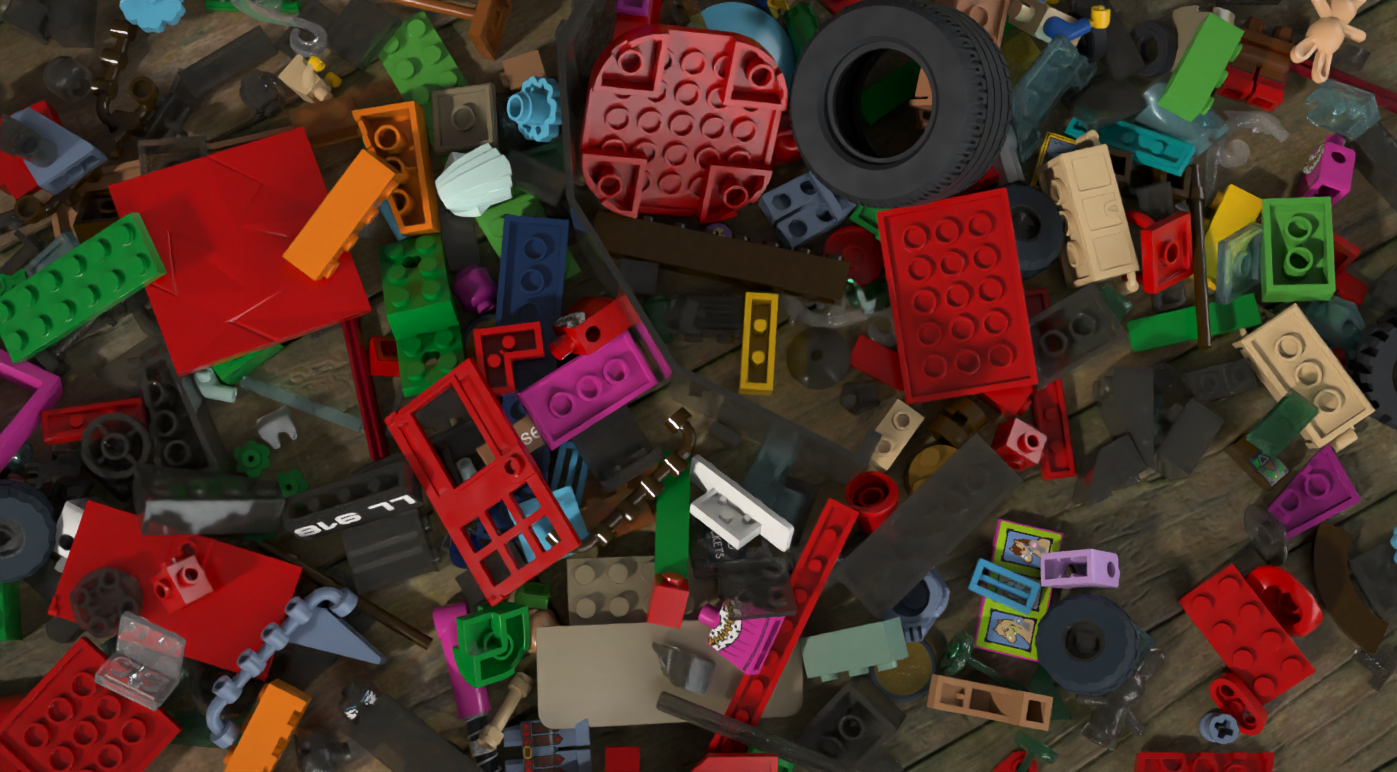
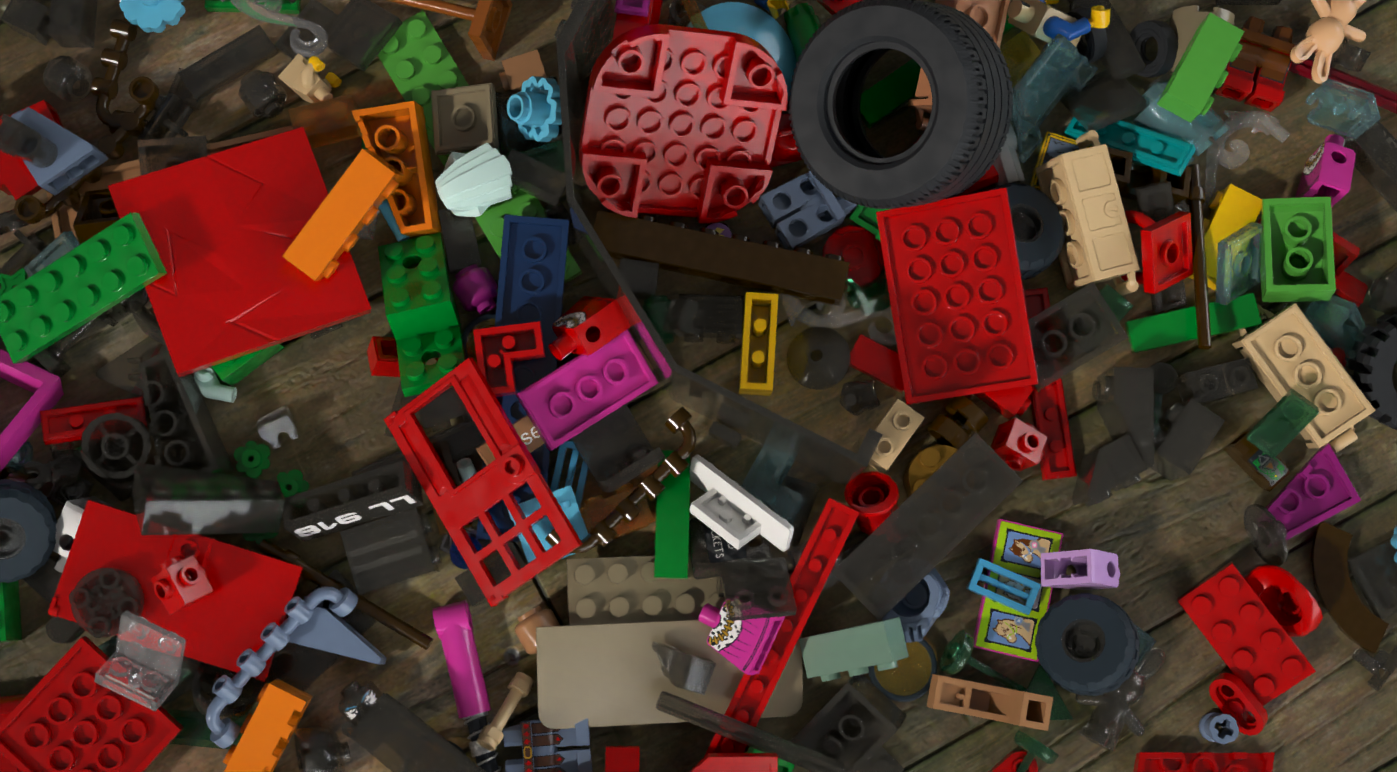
(301, 403): clear light blue bar -> none
(365, 389): dark red axle -> none
(491, 642): green brick -> none
(534, 595): bright green tile -> none
(667, 600): red brick -> none

